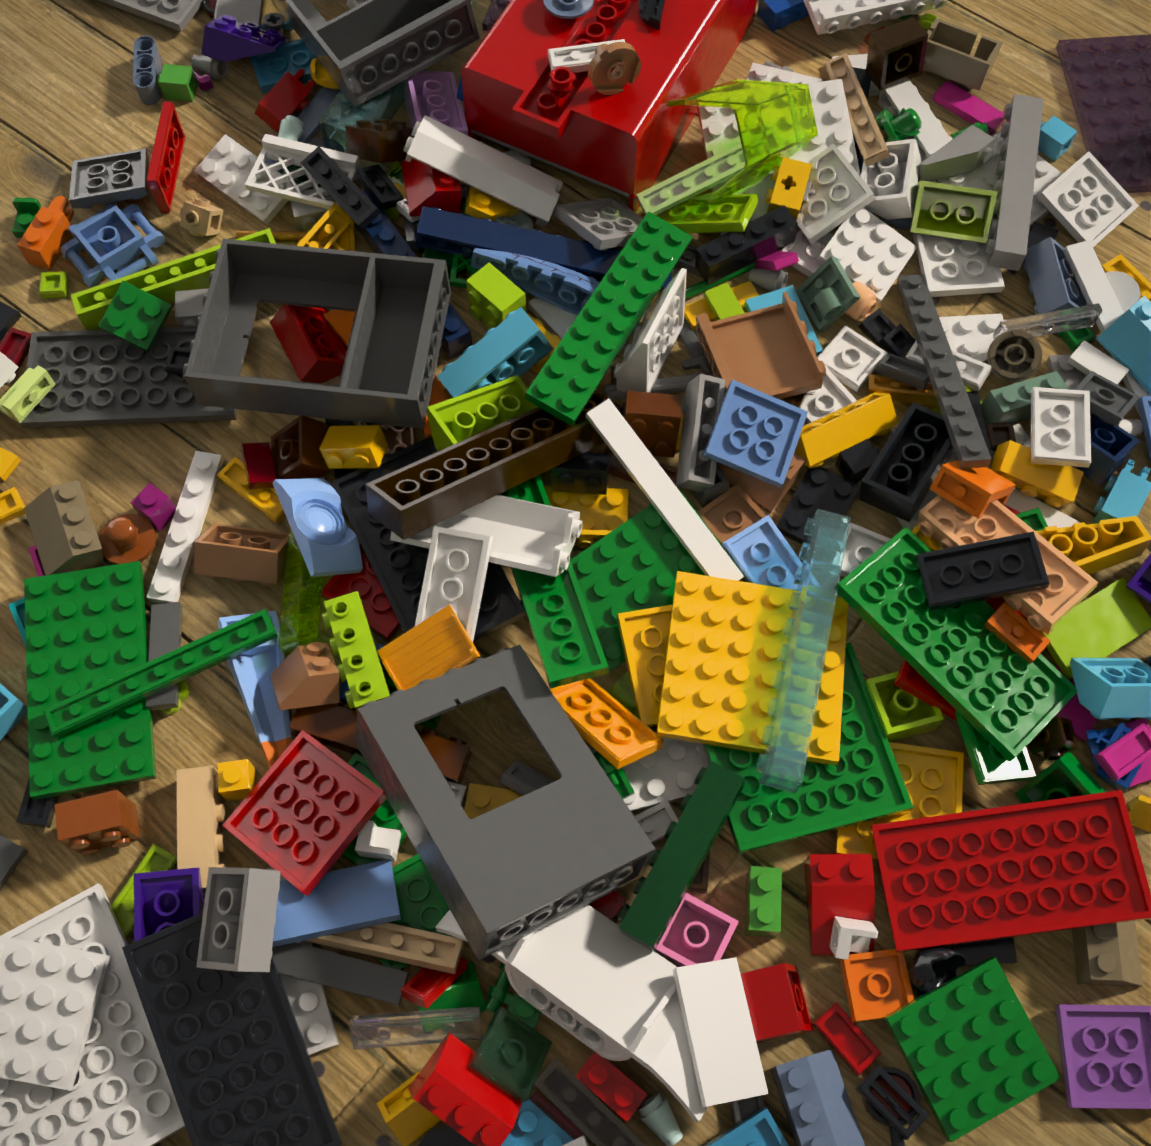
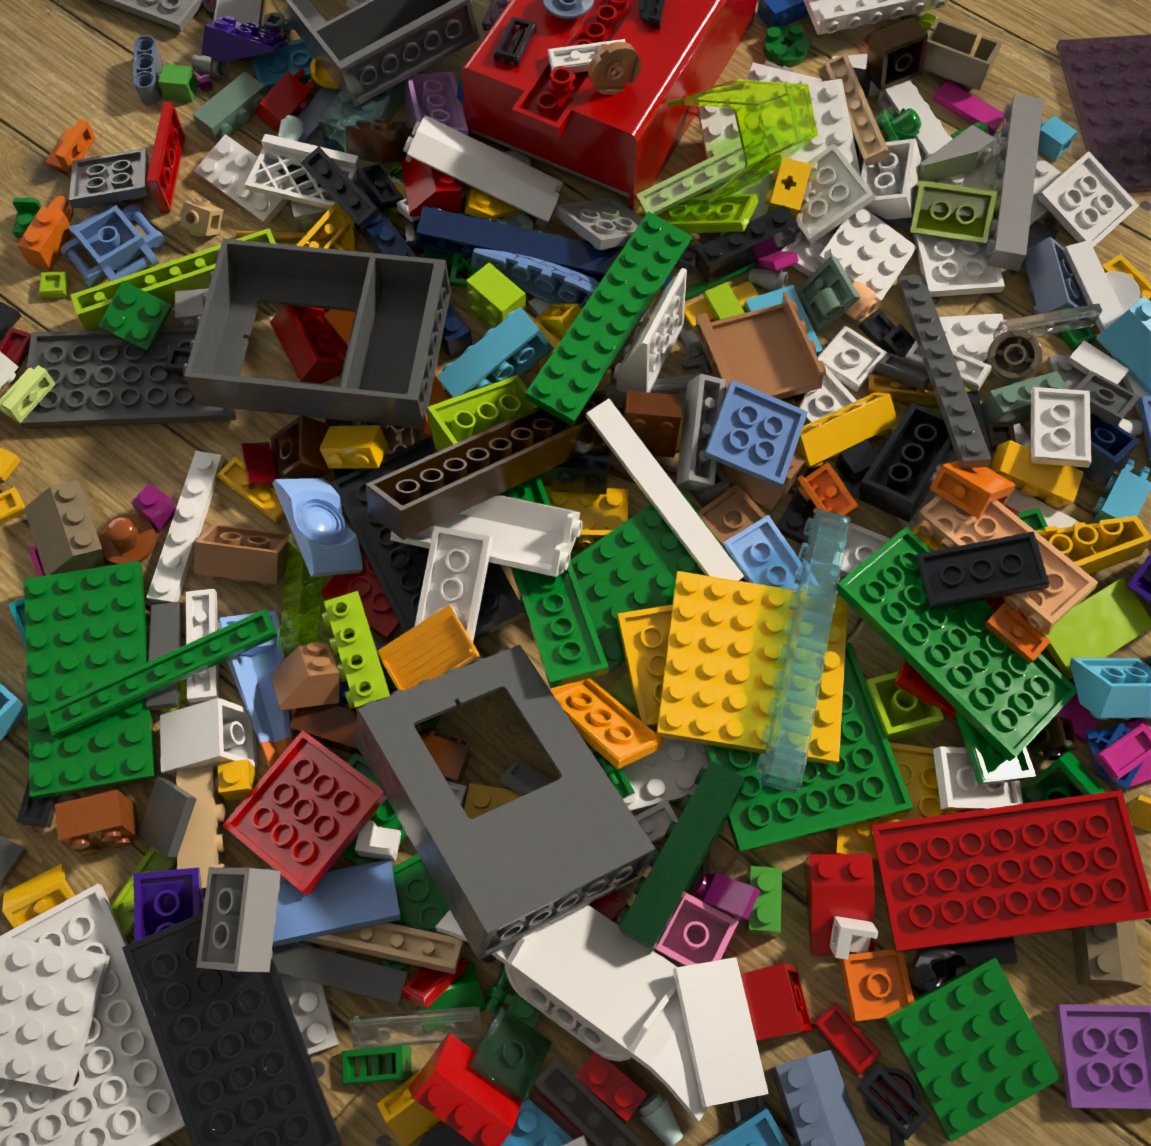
(36, 896): none -> yellow panel
(71, 146): none -> orange panel
(167, 817): none -> dark grey tile
(201, 621): none -> white plate
(206, 736): none -> white slope
(230, 108): none -> sand green brick
(403, 1064): none -> green slope
(508, 56): none -> black tile
(559, 318): none -> yellow slope
(726, 895): none -> magenta slope
(790, 35): none -> green plate
(827, 491): none -> orange bracket
(960, 788): none -> white plate

